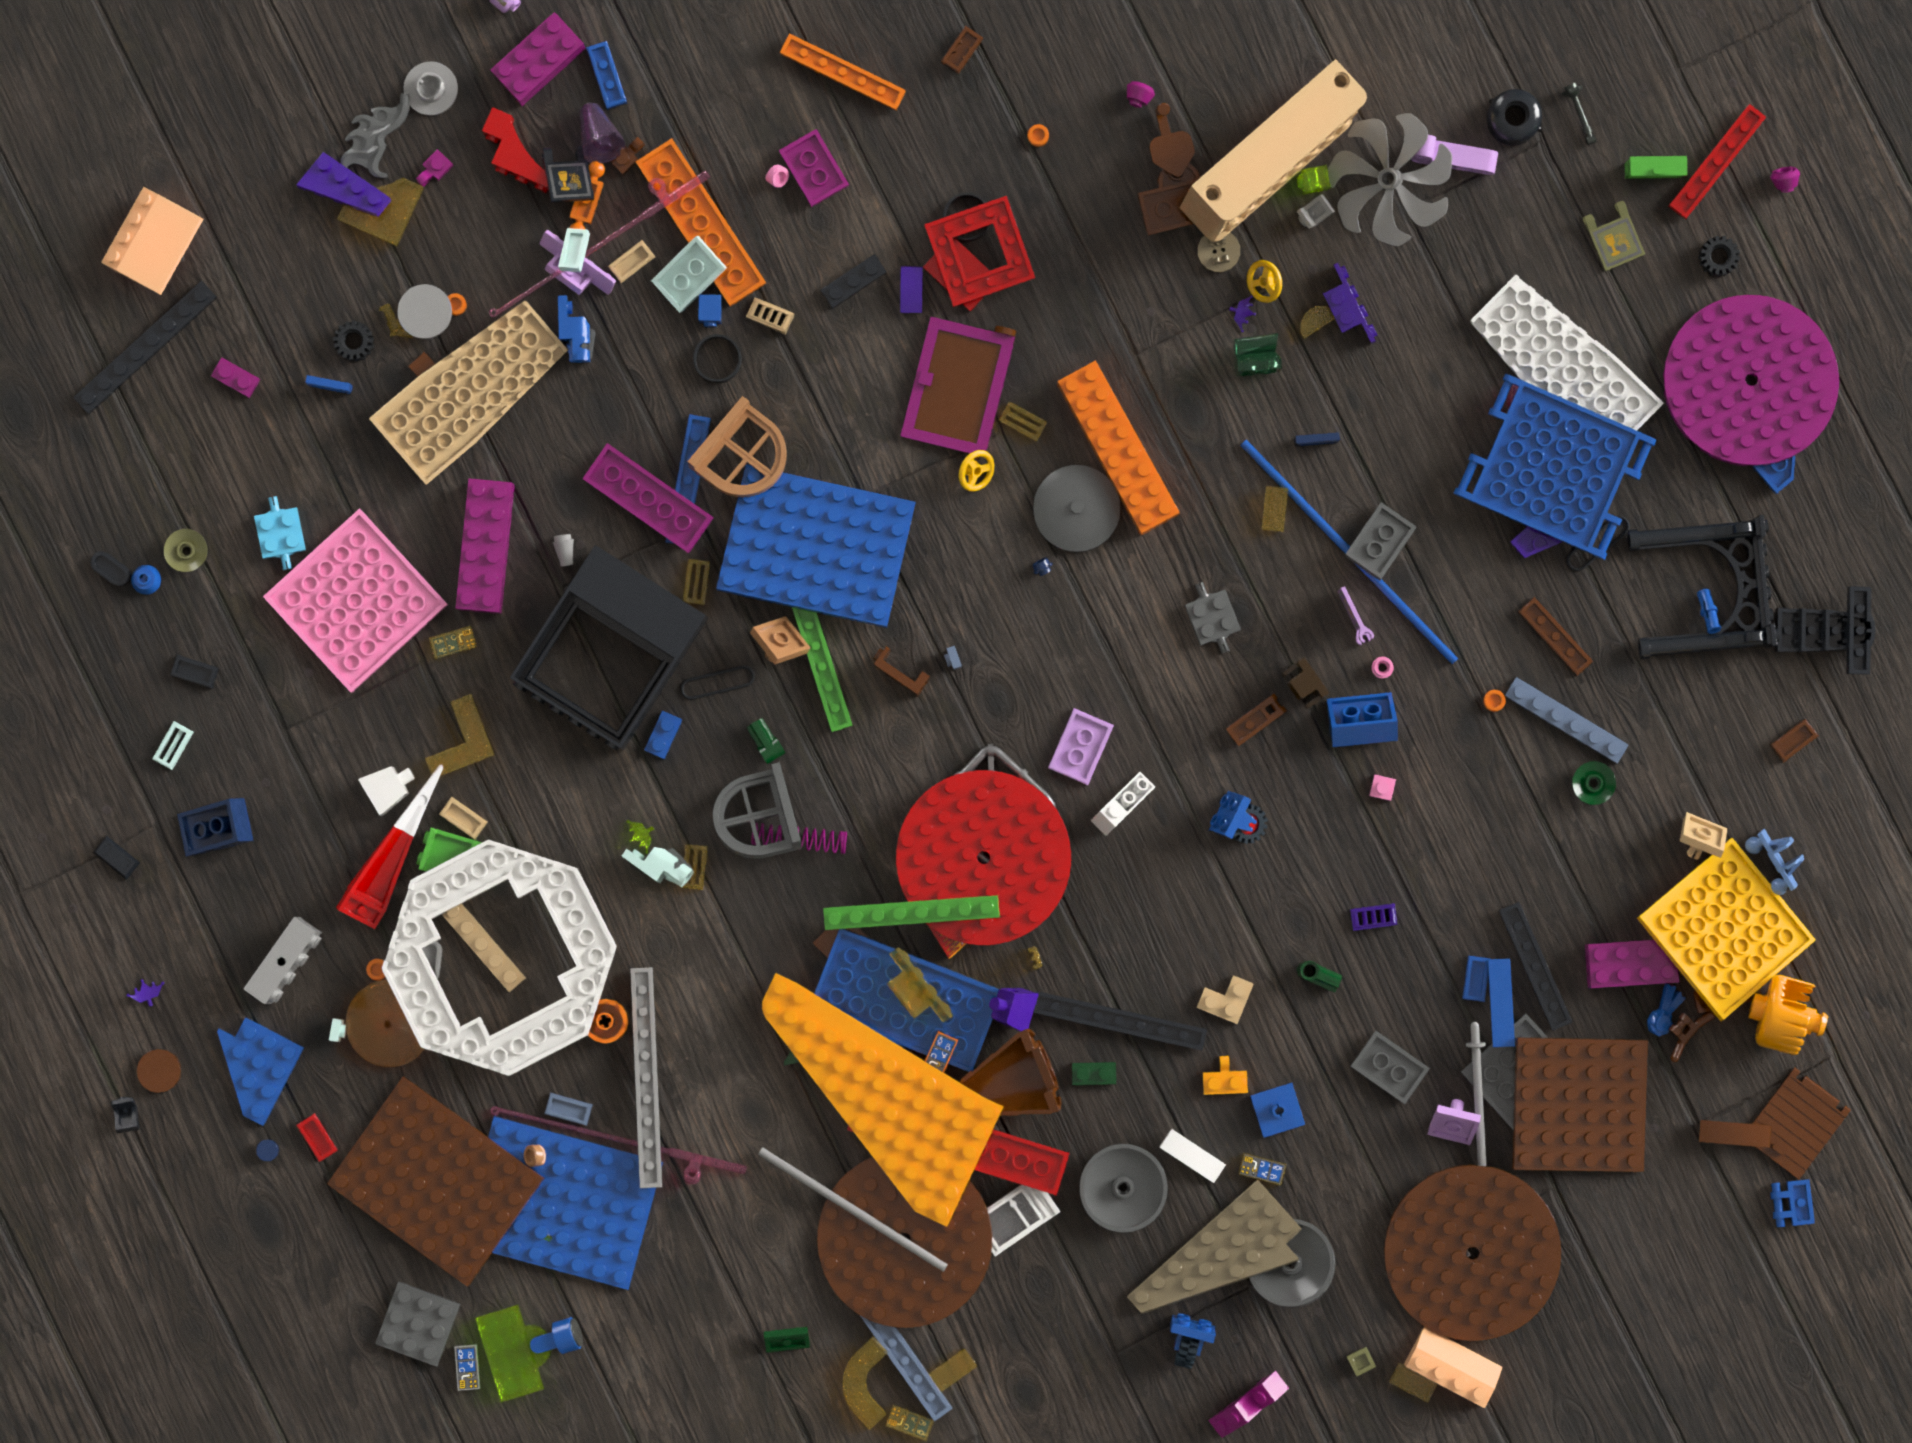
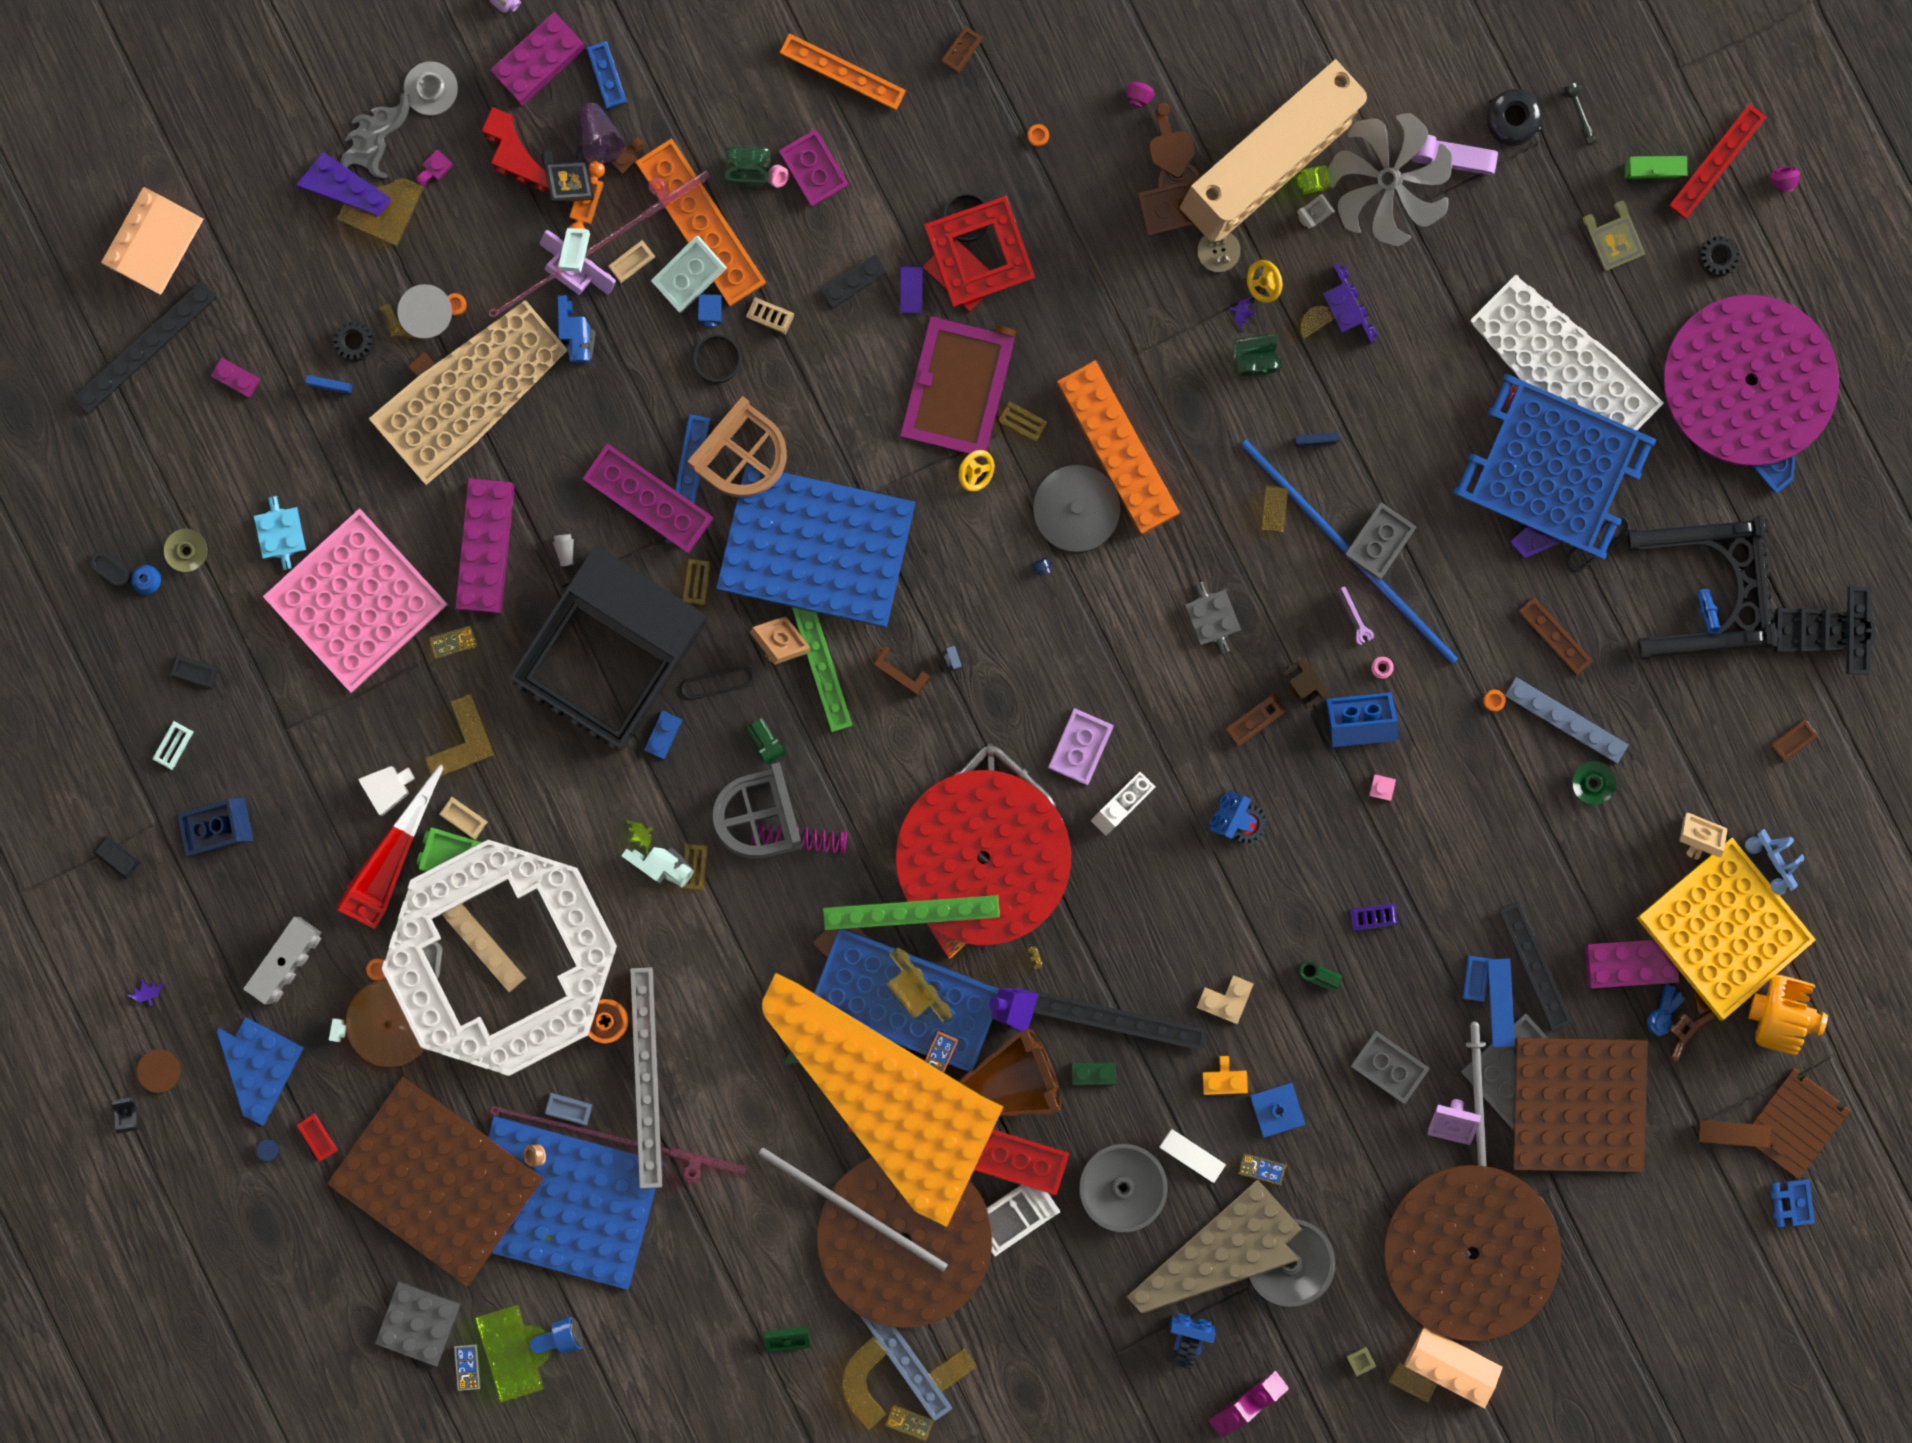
(748, 167): none -> clear green piece

